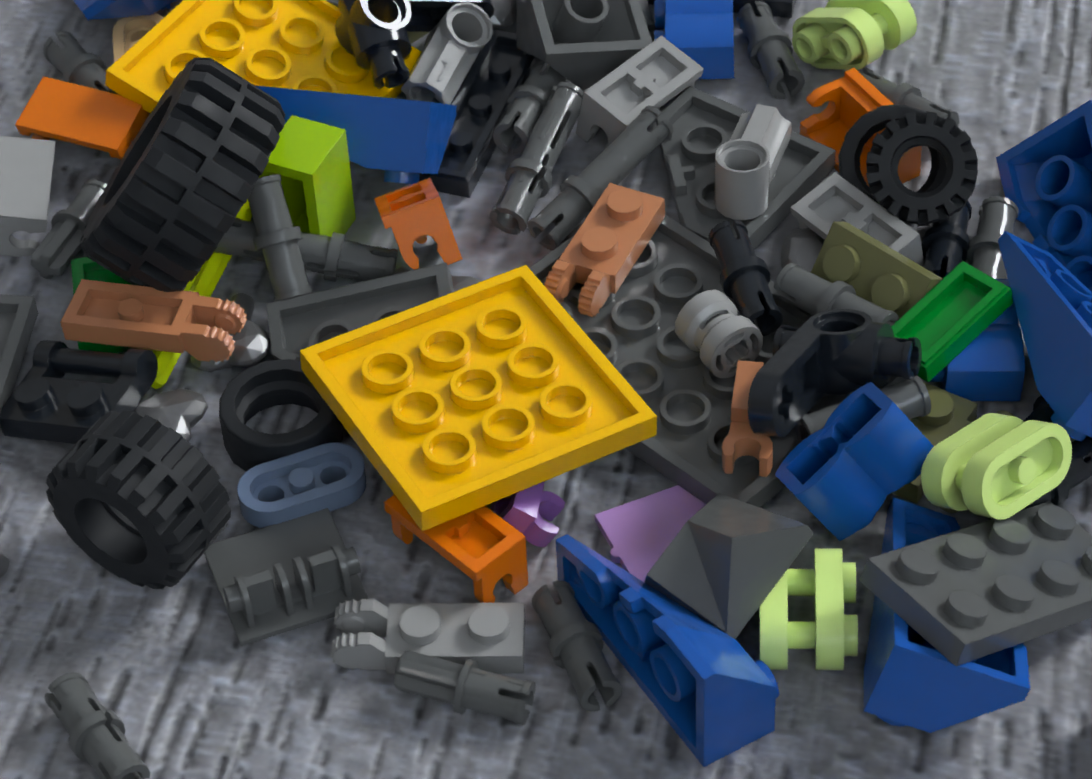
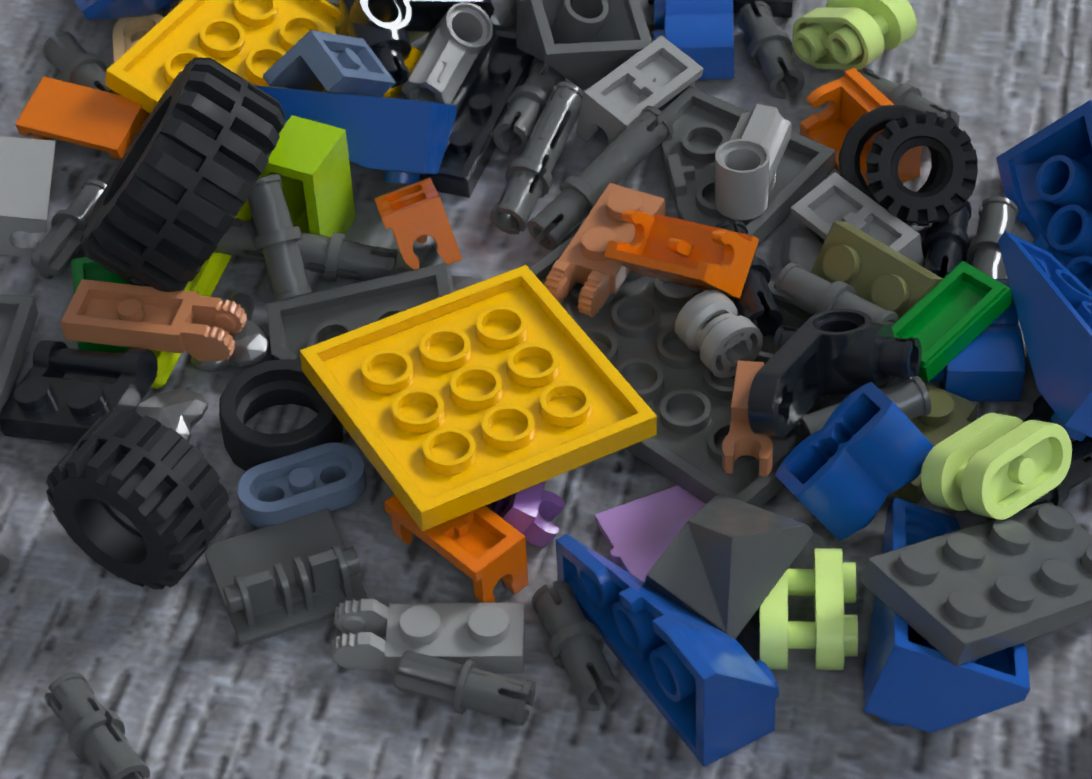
(332, 64): none -> sand blue panel
(685, 252): none -> orange hinge

